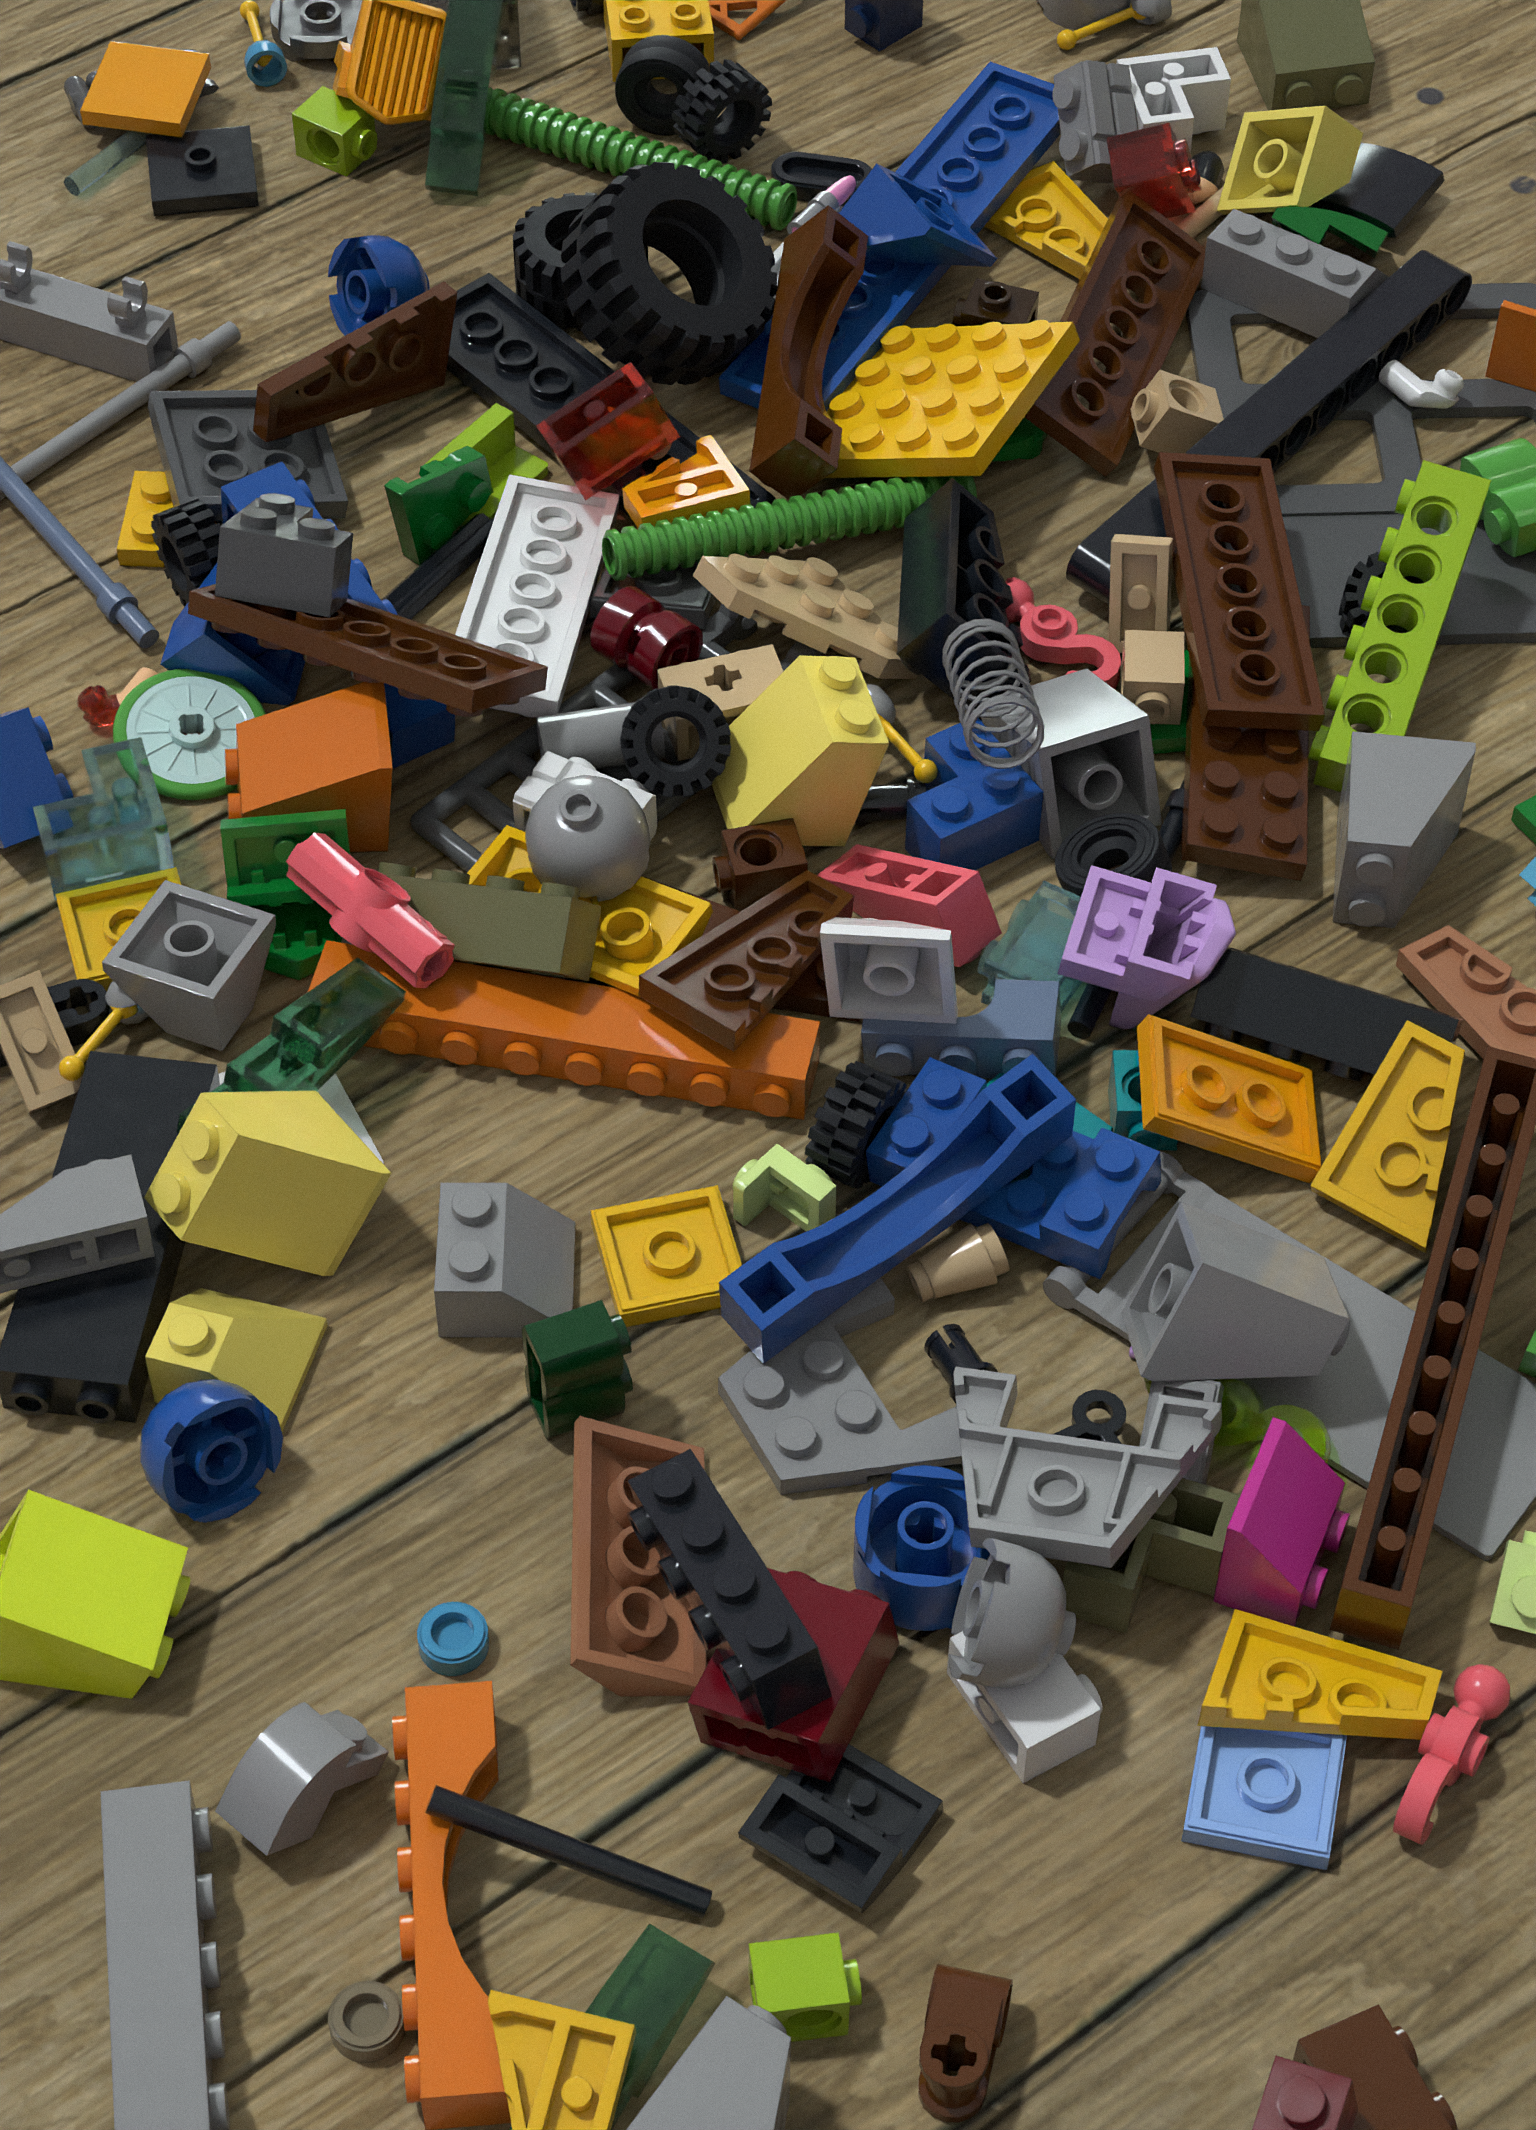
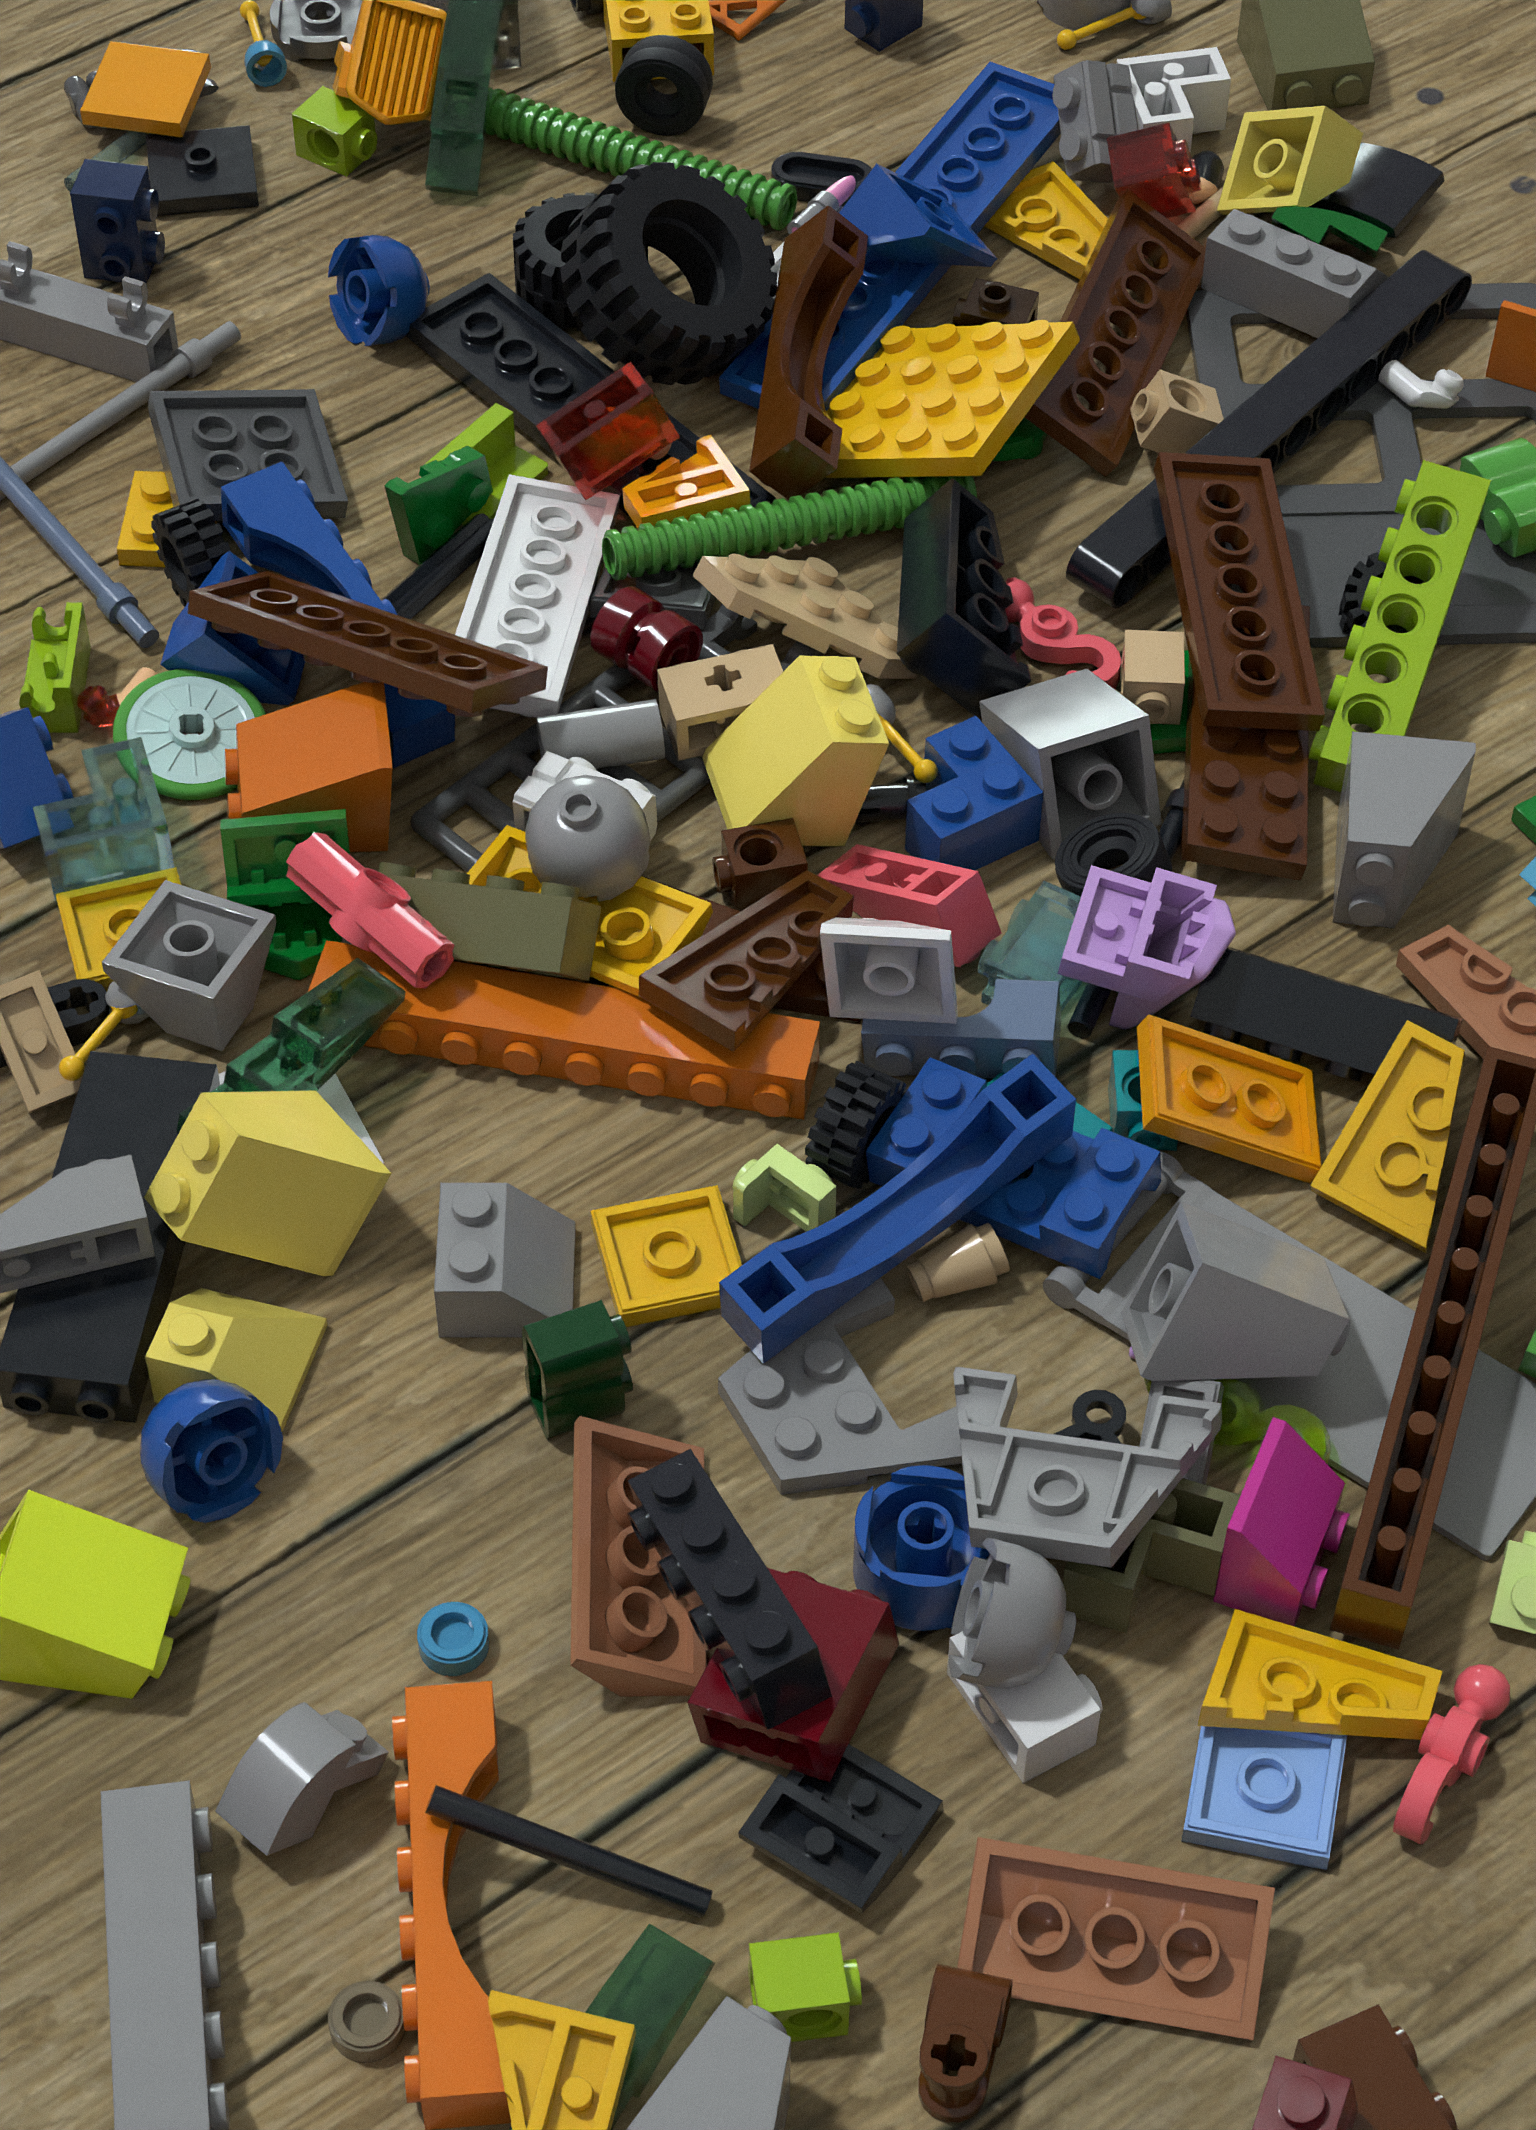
(57, 669): none -> lime hinge
(116, 221): none -> dark blue brick
(283, 557): dark grey brick -> none
(363, 370): reddish brown wing -> none
(712, 749): black tyre -> none
(721, 88): black tyre -> none
(958, 1354): black pin -> none
(968, 720): light grey piece -> none
(1118, 1937): none -> nougat slope
(1139, 585): tan plate -> none

